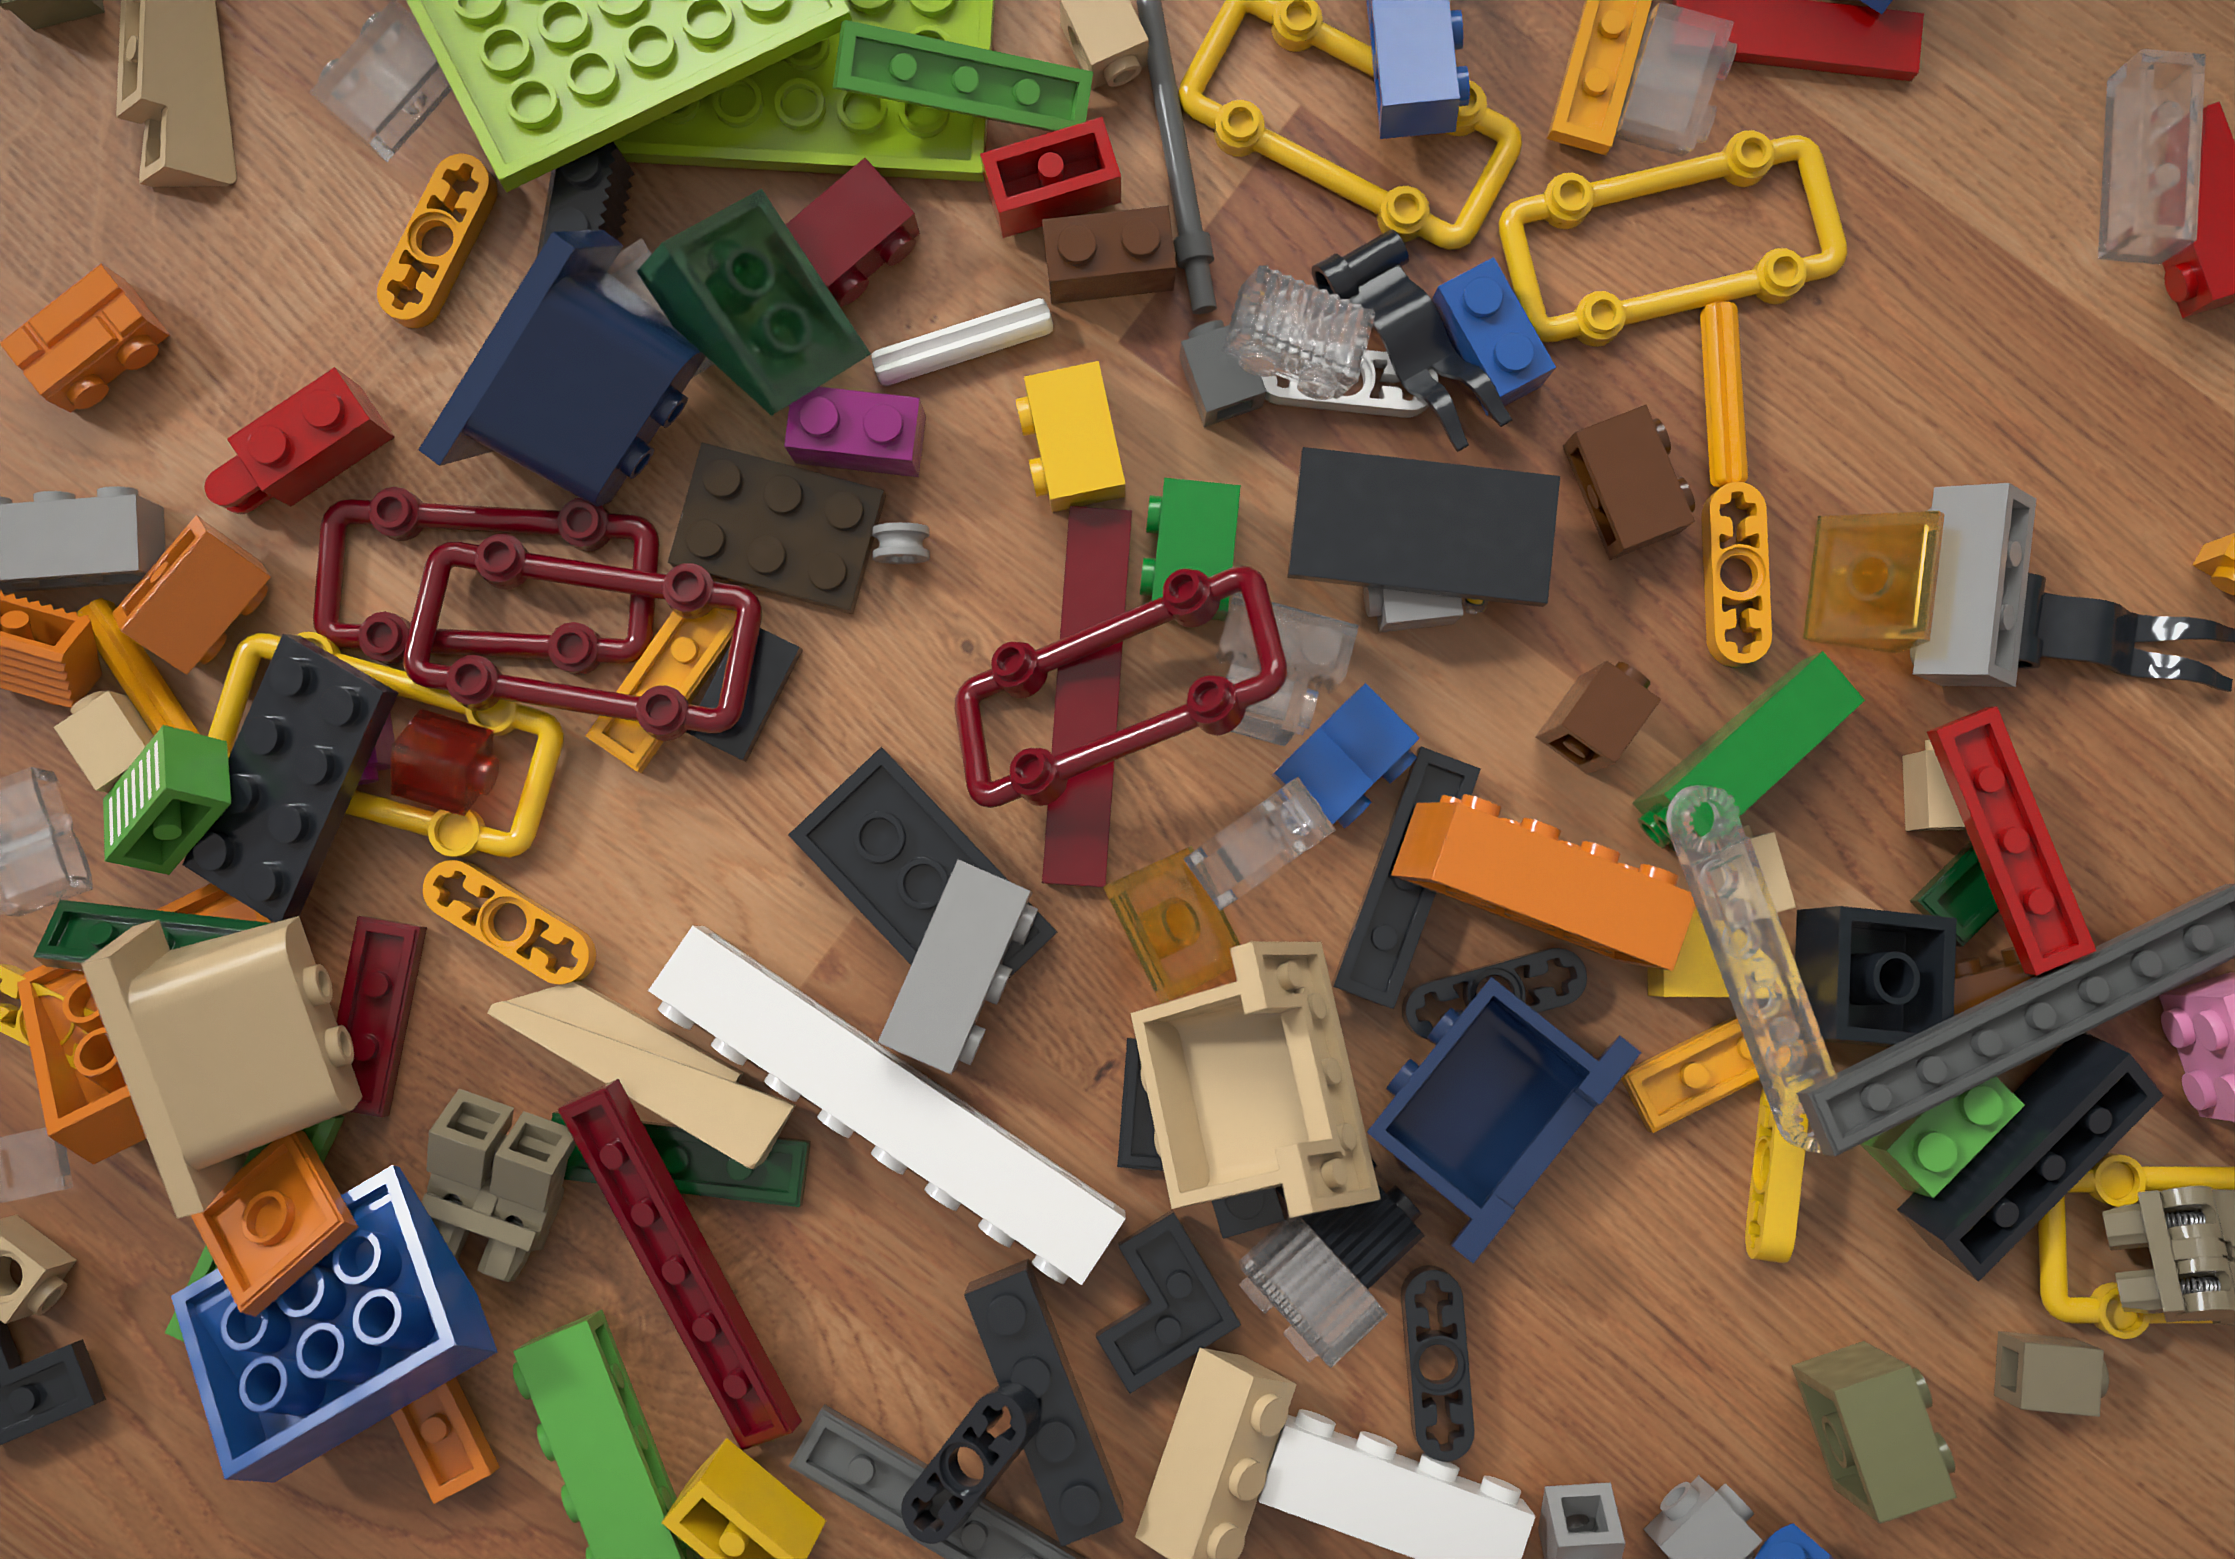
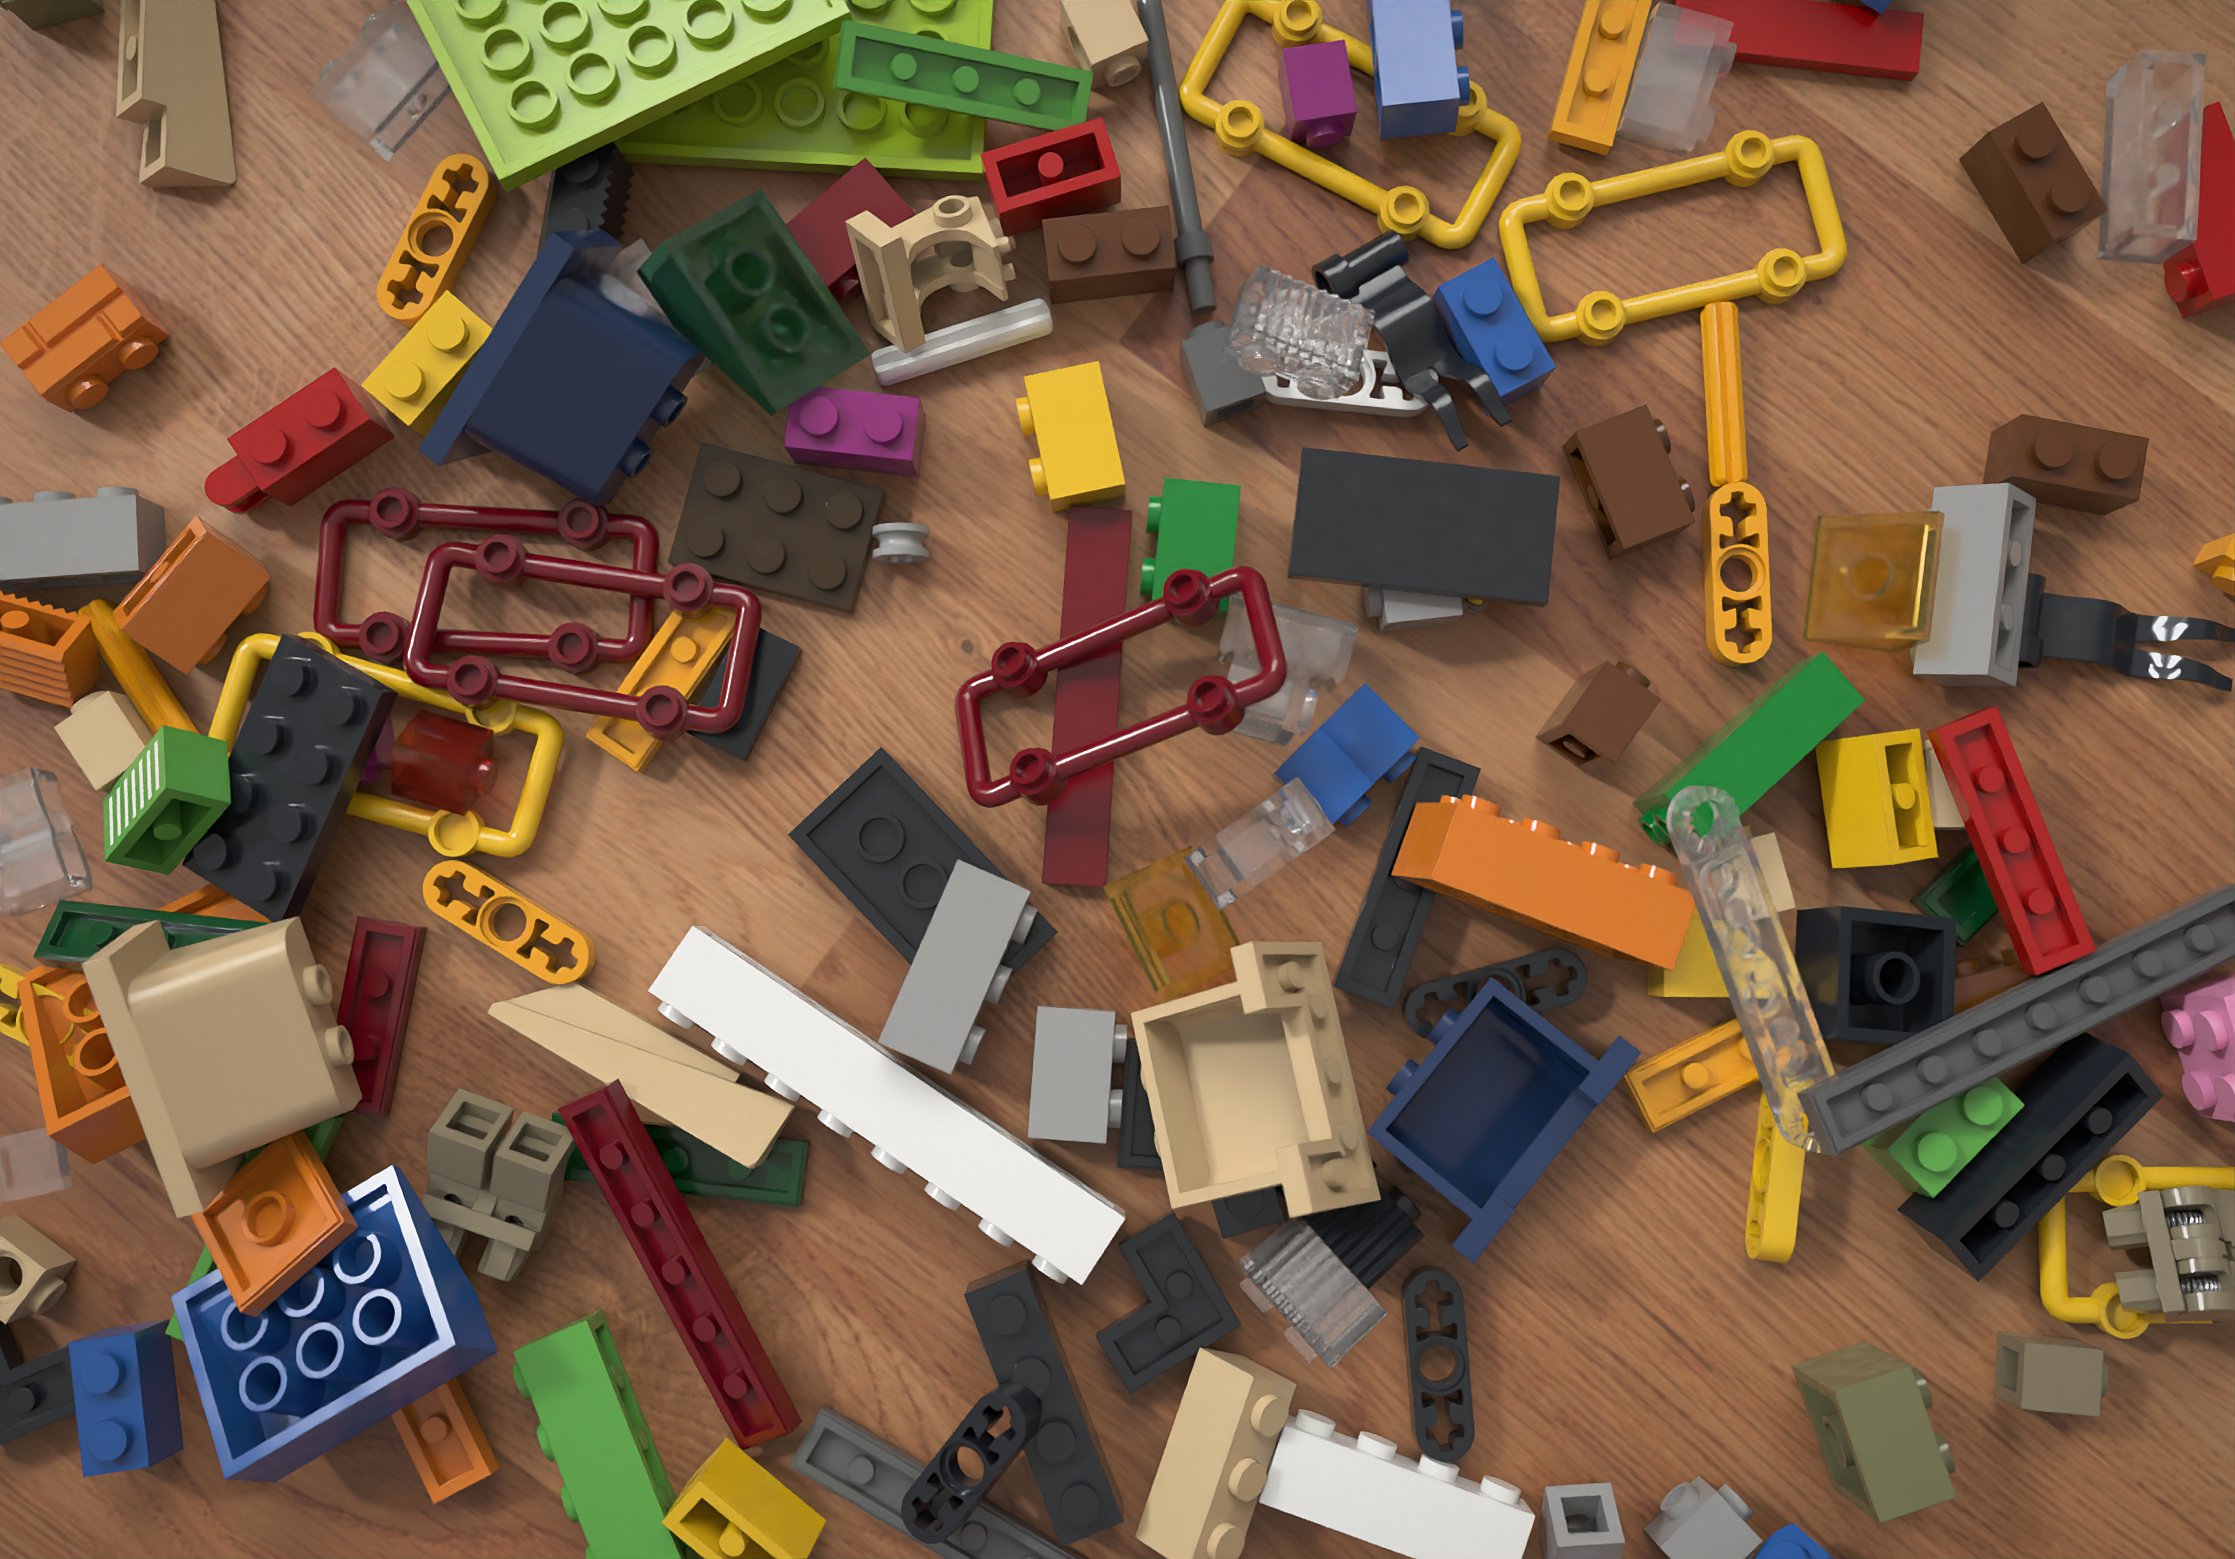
(125, 1398): none -> blue brick
(429, 363): none -> yellow brick
(964, 258): none -> tan tile
(1073, 1074): none -> light grey brick
(1317, 93): none -> magenta brick
(1876, 799): none -> yellow brick
(2032, 183): none -> reddish brown brick
(2067, 463): none -> reddish brown brick

